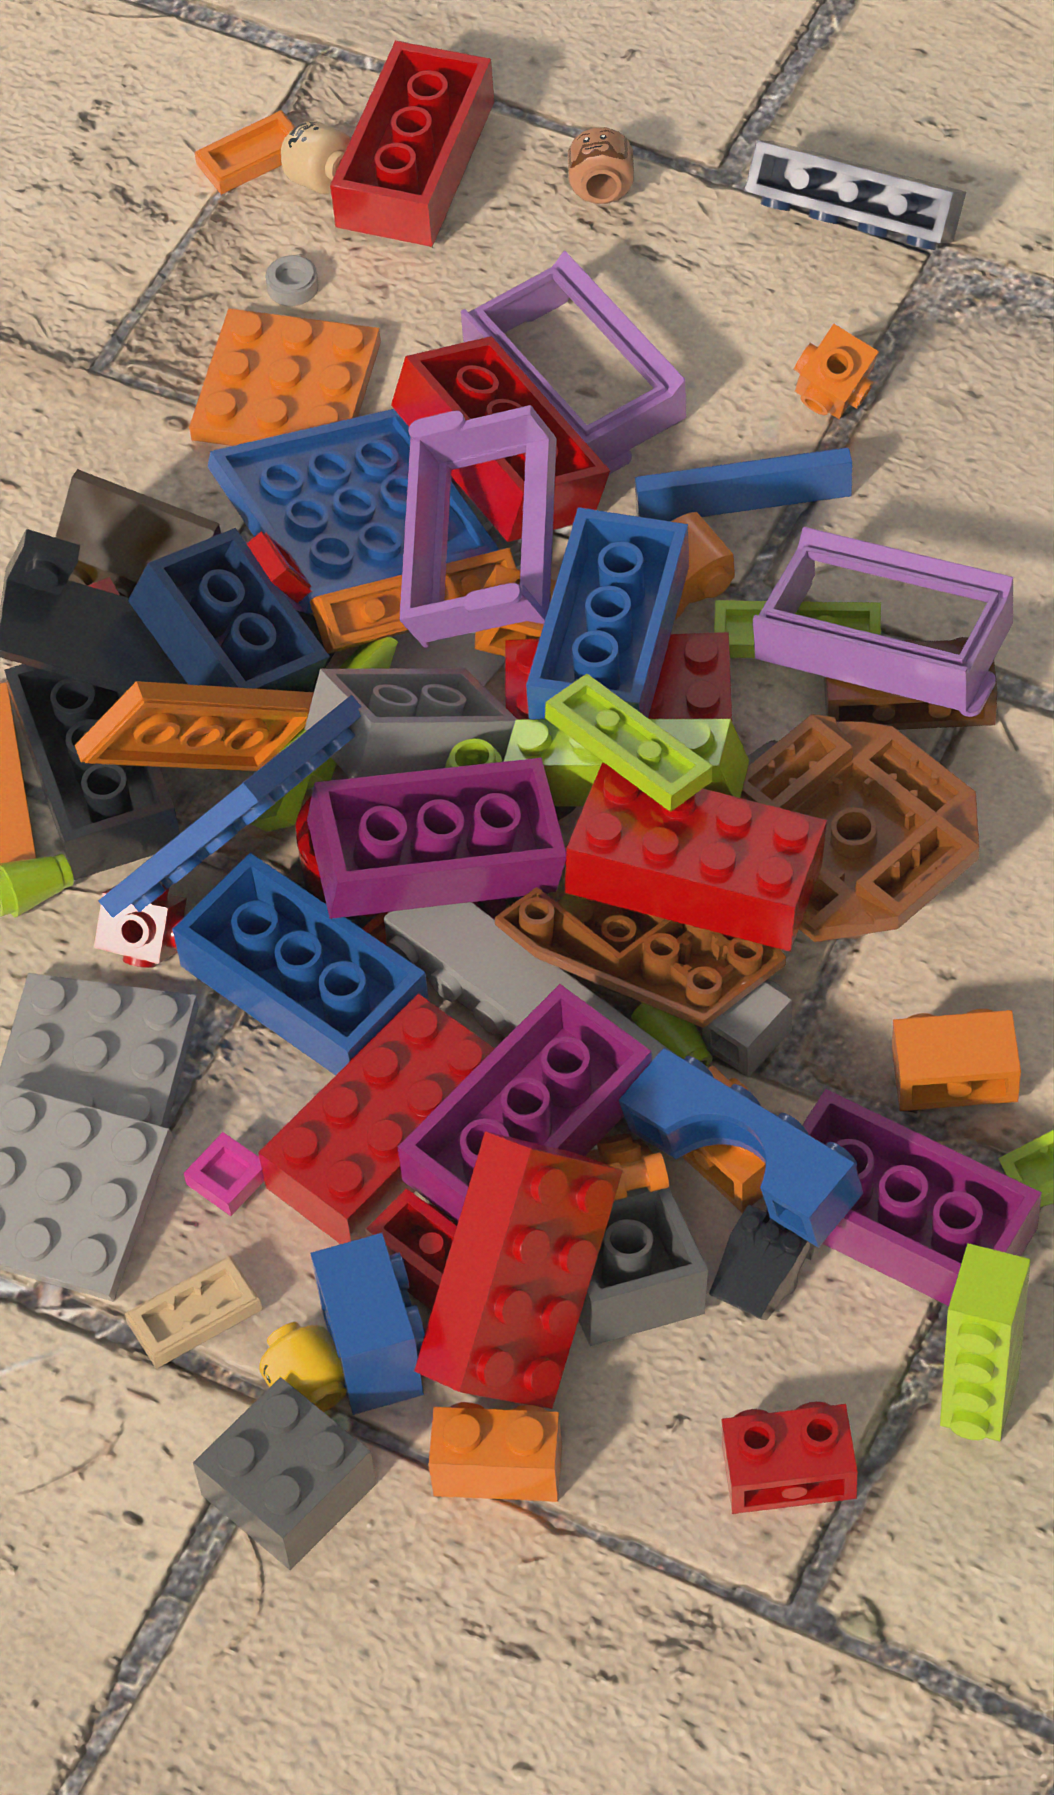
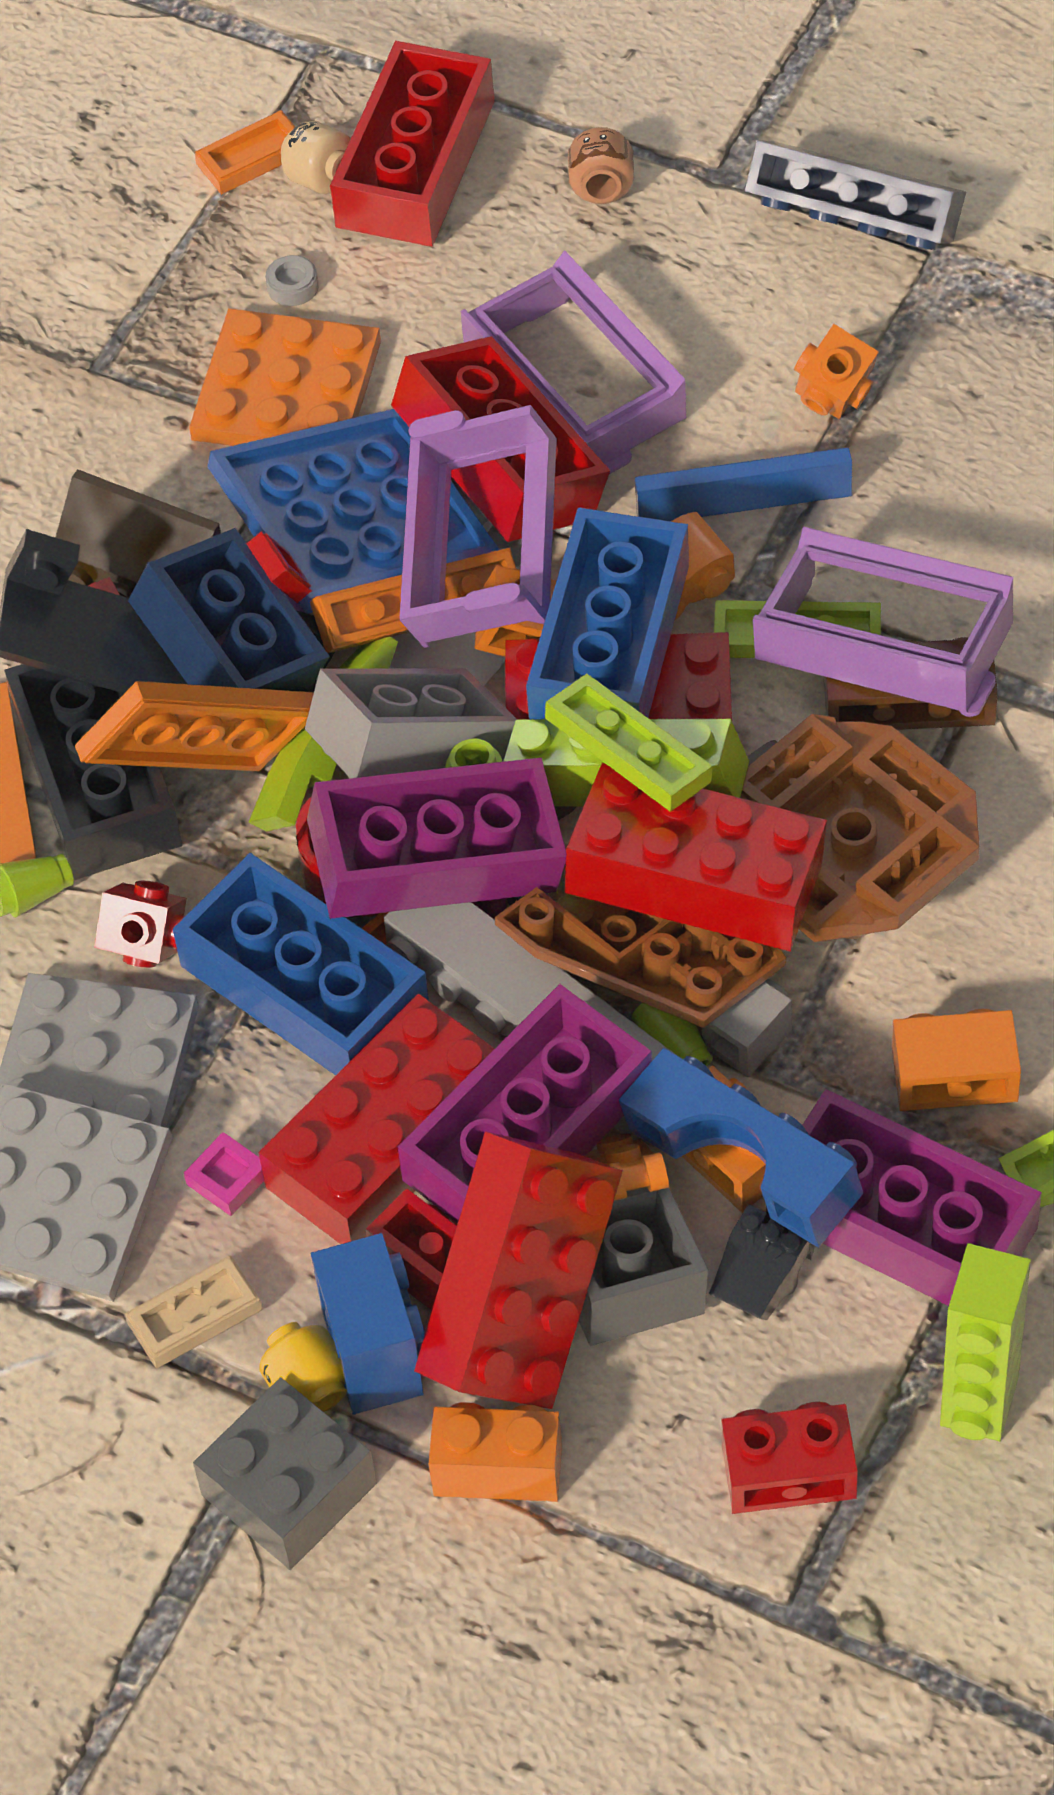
(235, 810): blue plate -> none

